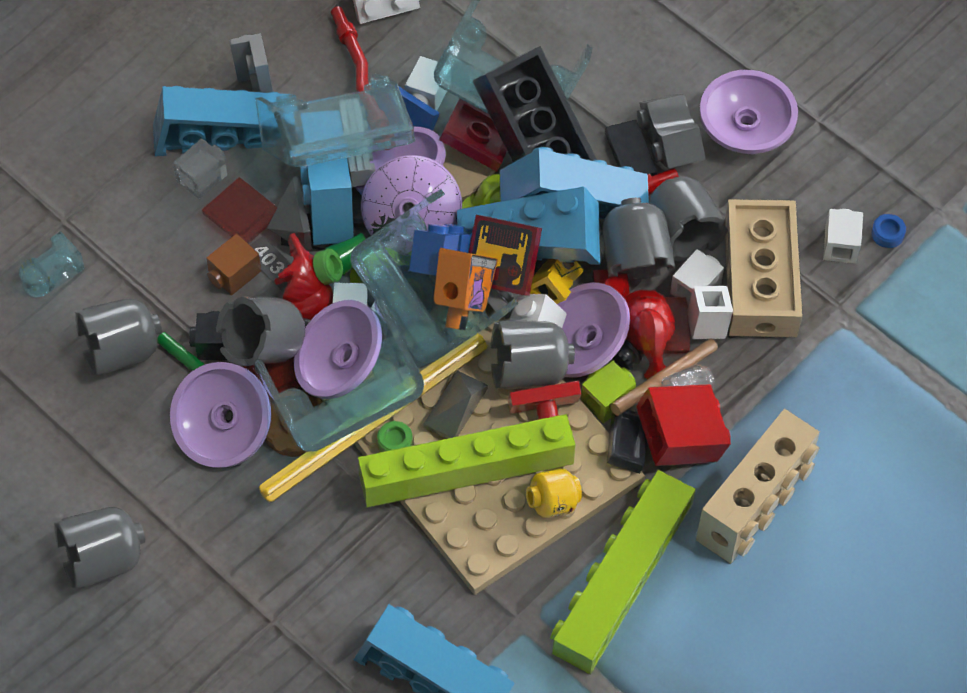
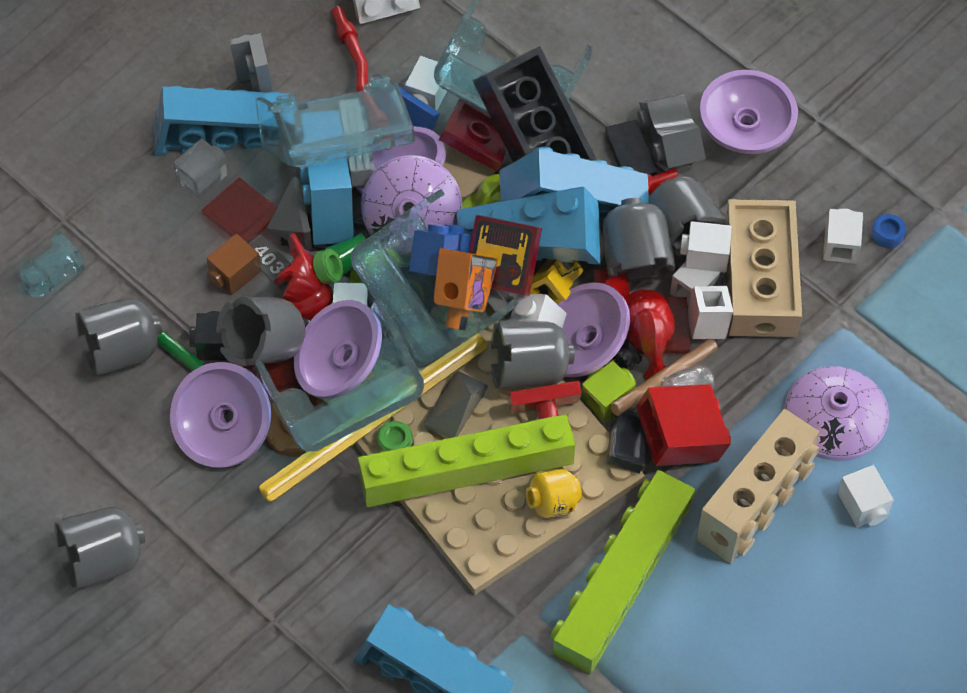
(707, 246): none -> white brick
(846, 428): none -> lavender dish
(865, 497): none -> white brick

